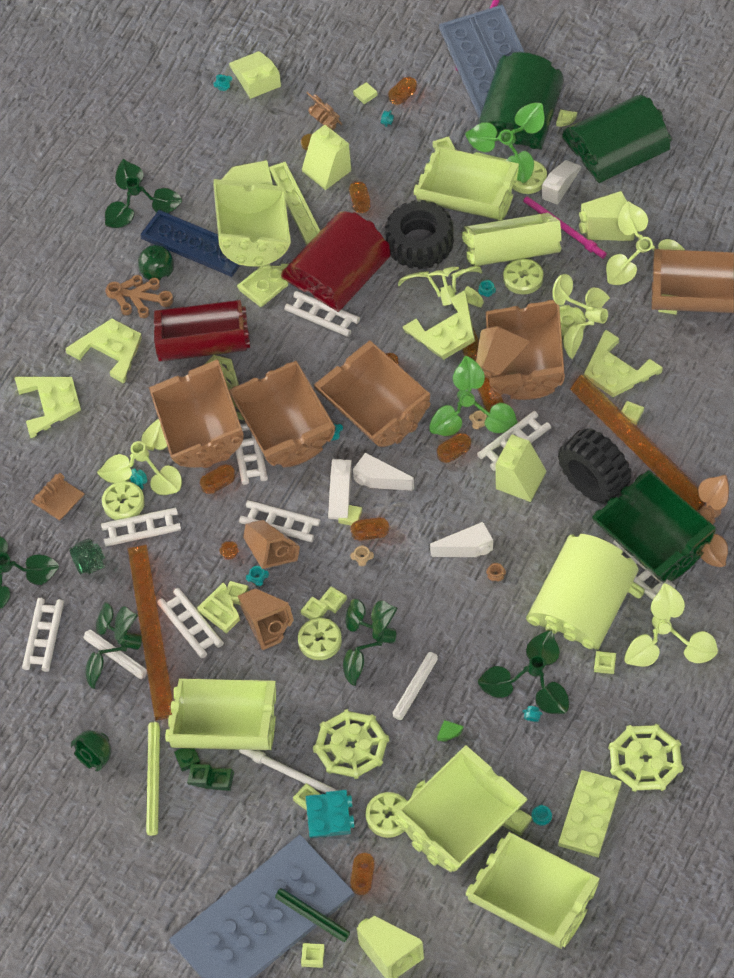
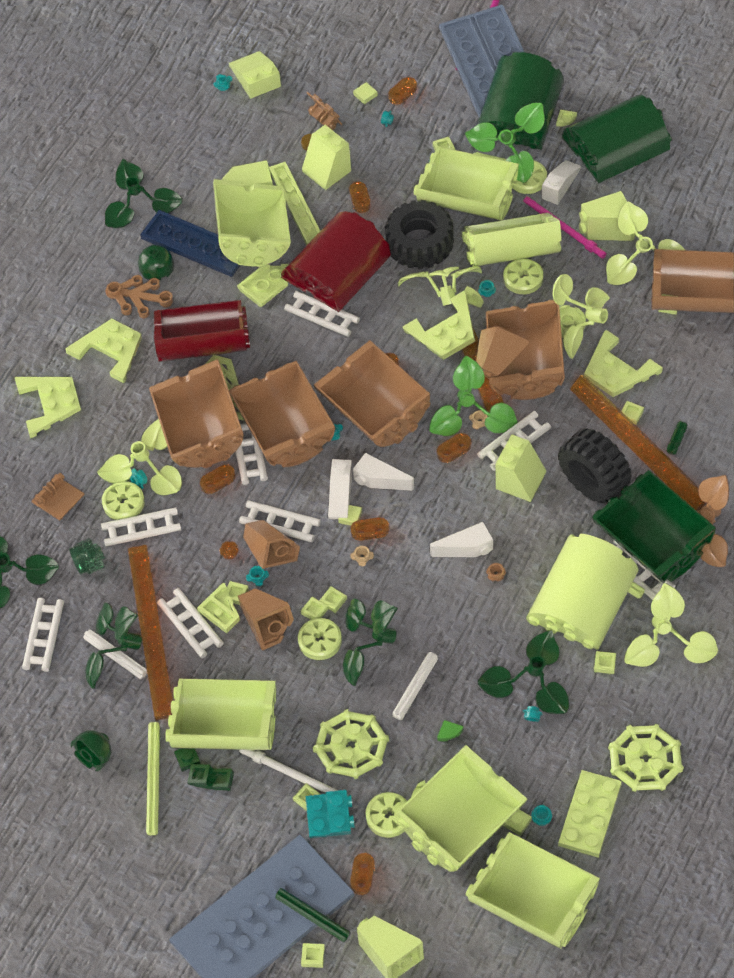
(677, 437): none -> dark green axle

